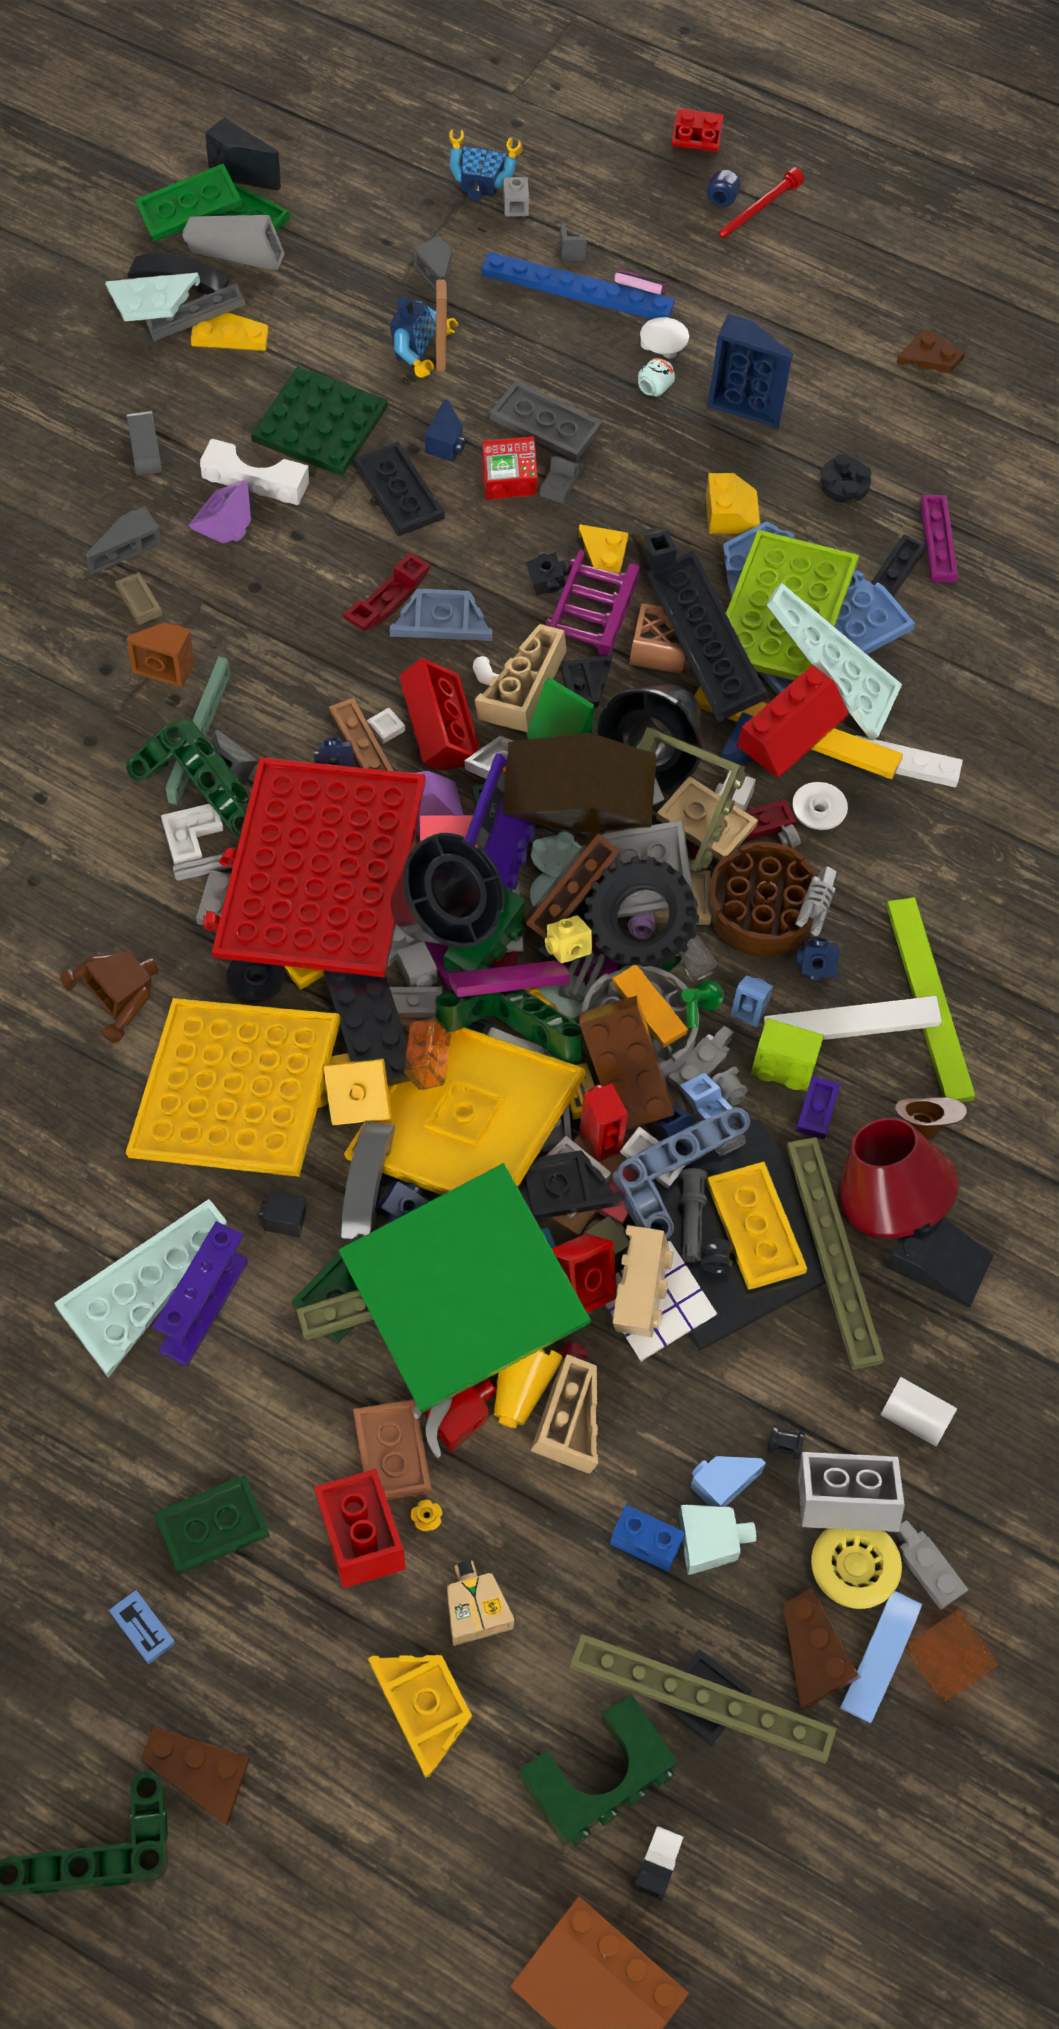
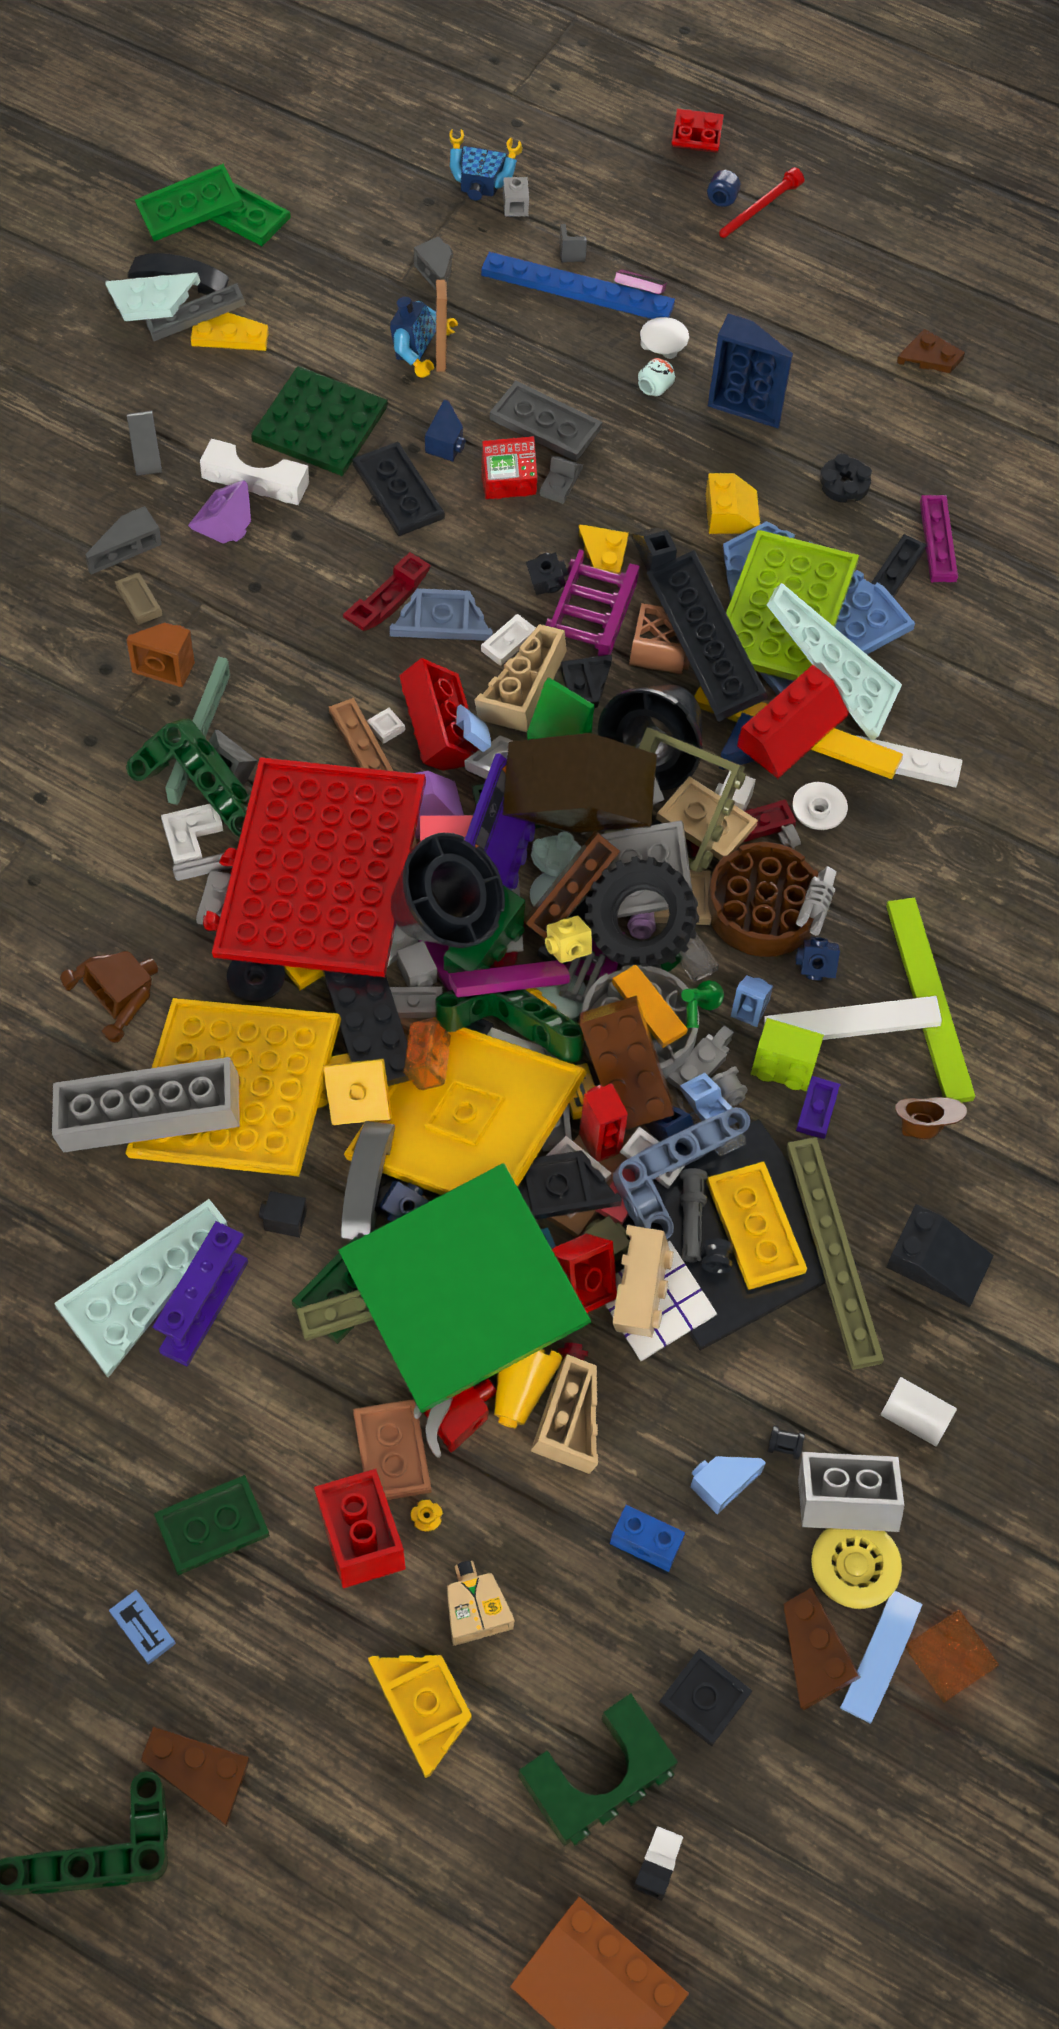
(146, 1104): none -> light grey brick
(235, 239): light grey slope -> none
(244, 155): black slope -> none
(334, 747): dark blue brick -> none
(474, 728): none -> light blue slope
(483, 670): white arm -> none
(507, 640): none -> white plate
(703, 1698): olive plate -> none
(712, 1536): light aqua torso -> none
(895, 1180): dark red cone -> none
(929, 1566): light grey hinge -> none

